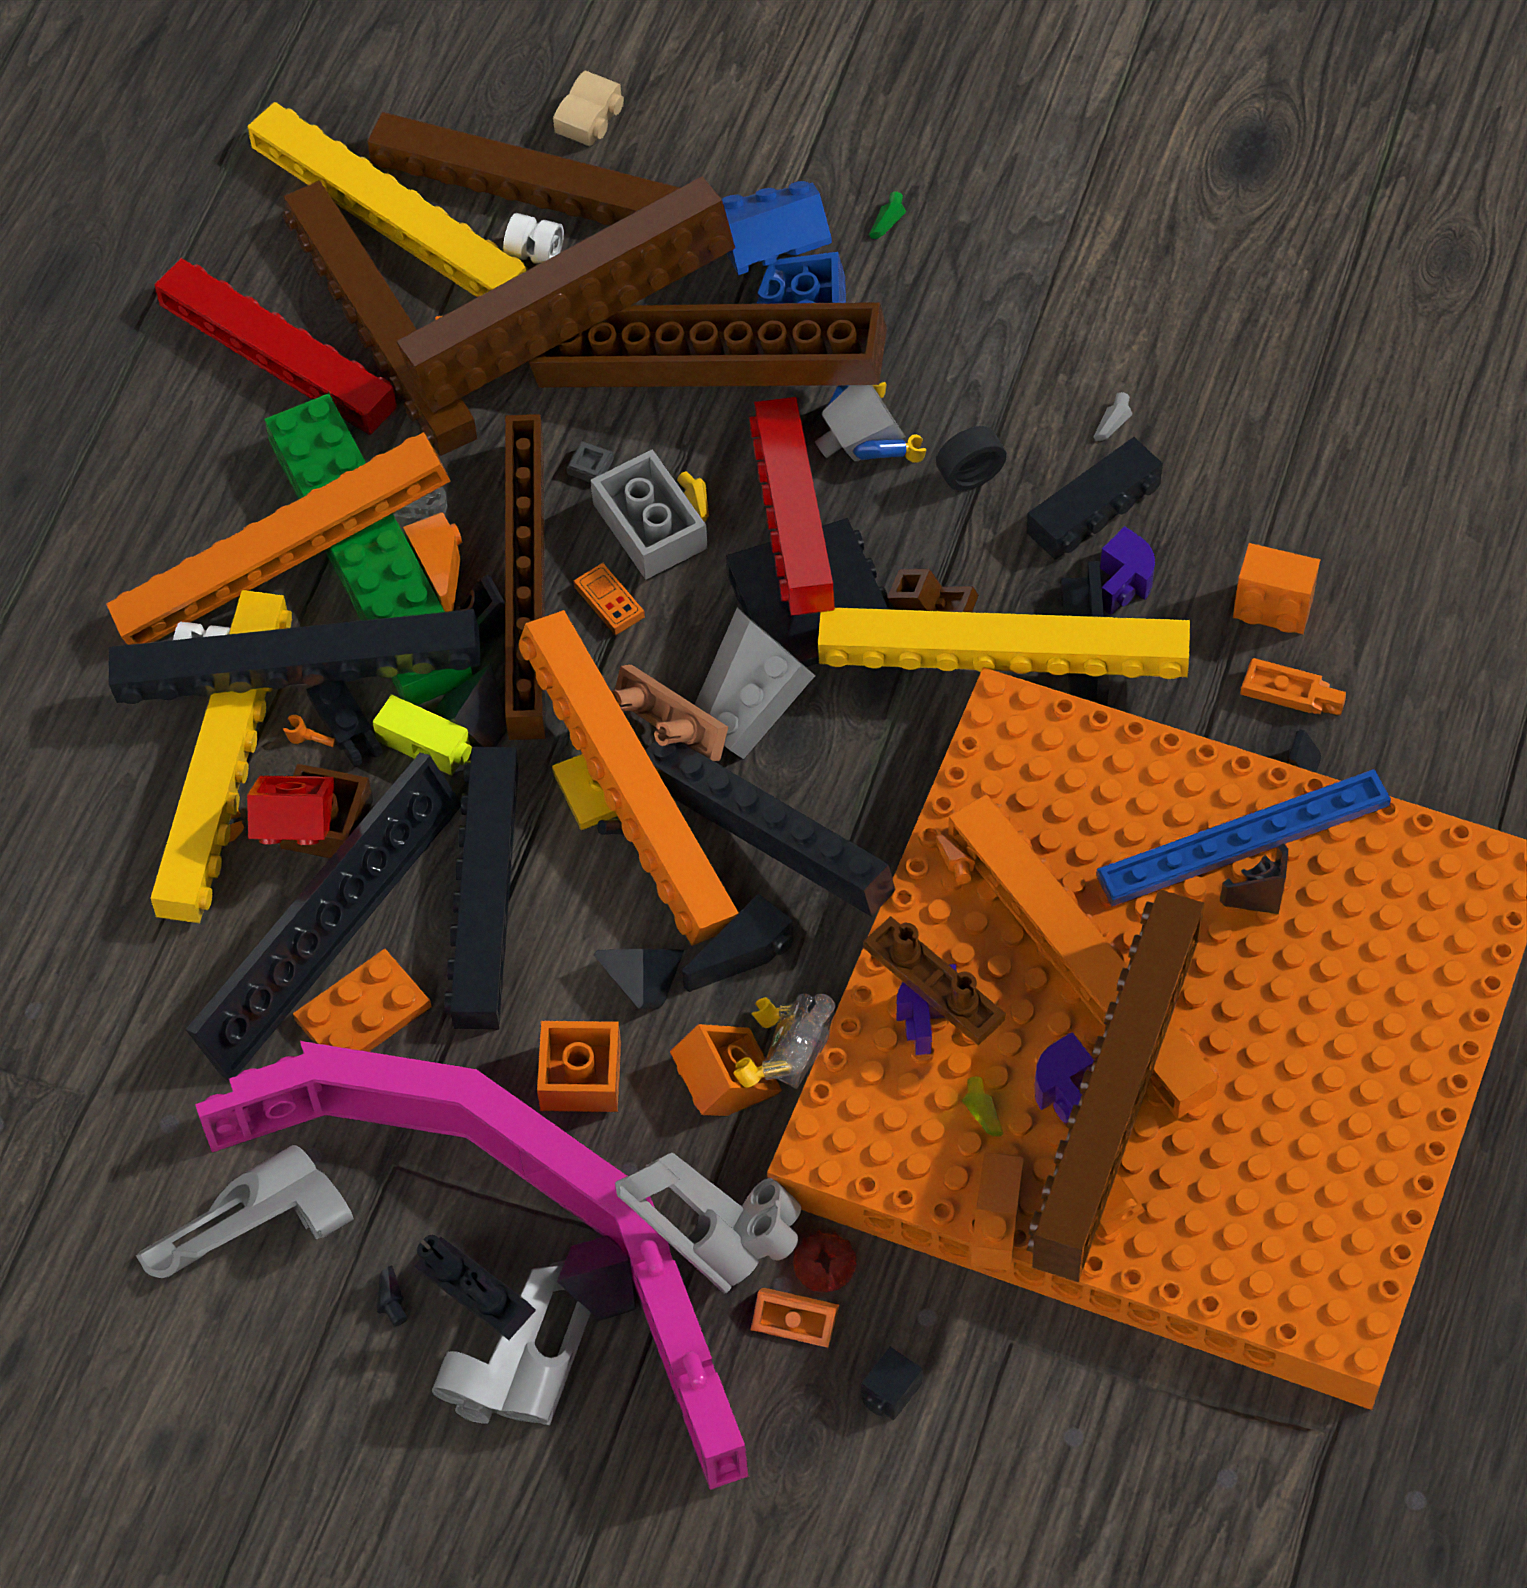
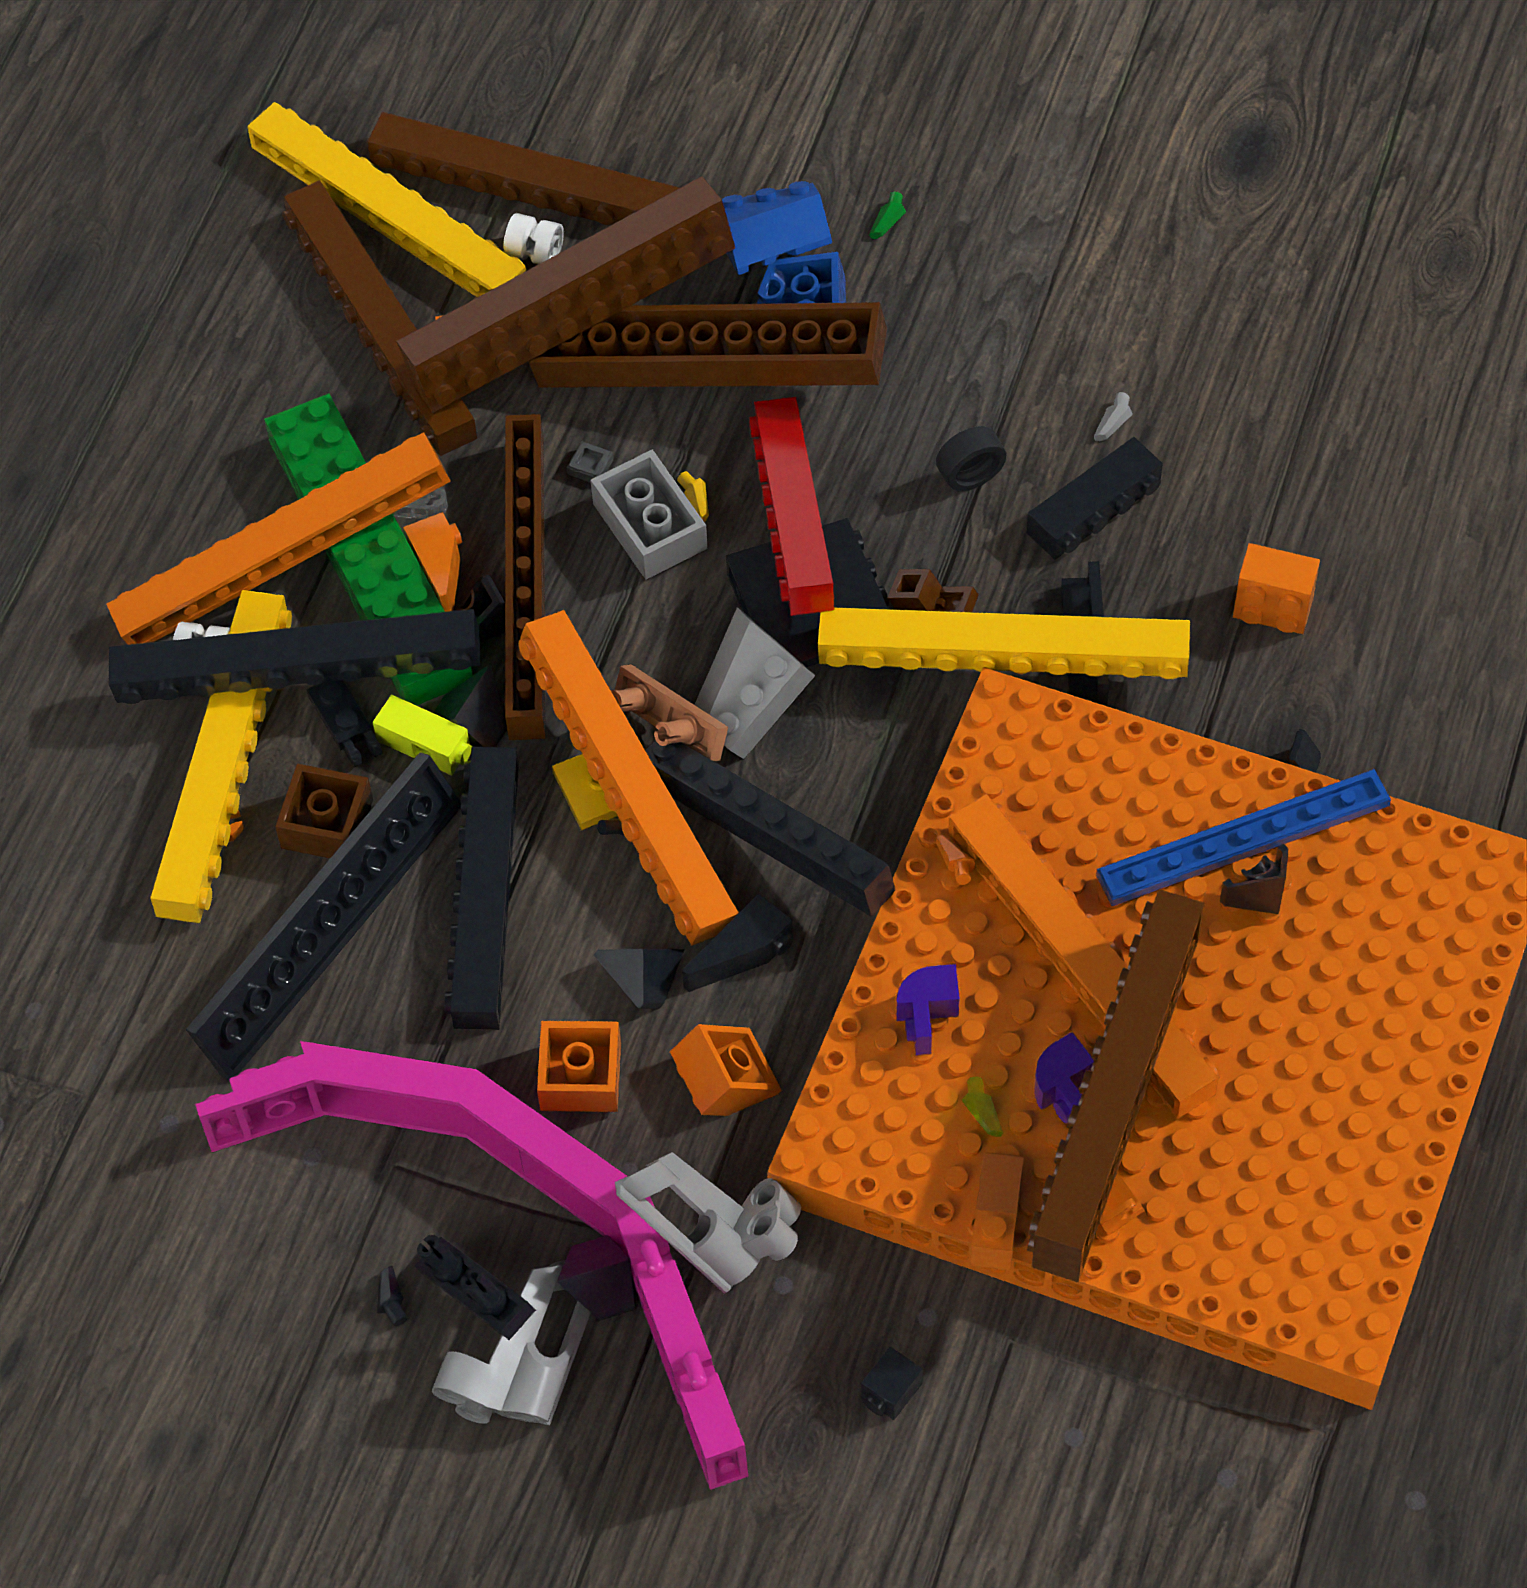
(265, 1191): light grey panel -> none
(275, 344): red brick -> none
(290, 809): red slope -> none
(302, 733): orange hand -> none
(364, 1006): orange plate -> none
(588, 108): tan brick -> none
(609, 599): orange tile -> none
(794, 1317): orange slope -> none
(796, 1040): clear torso -> none
(813, 1274): clear red gear -> none
(865, 426): light grey torso -> none
(934, 980): reddish brown plate -> none
(1131, 569): dark purple brick -> none
(1291, 688): orange hinge -> none

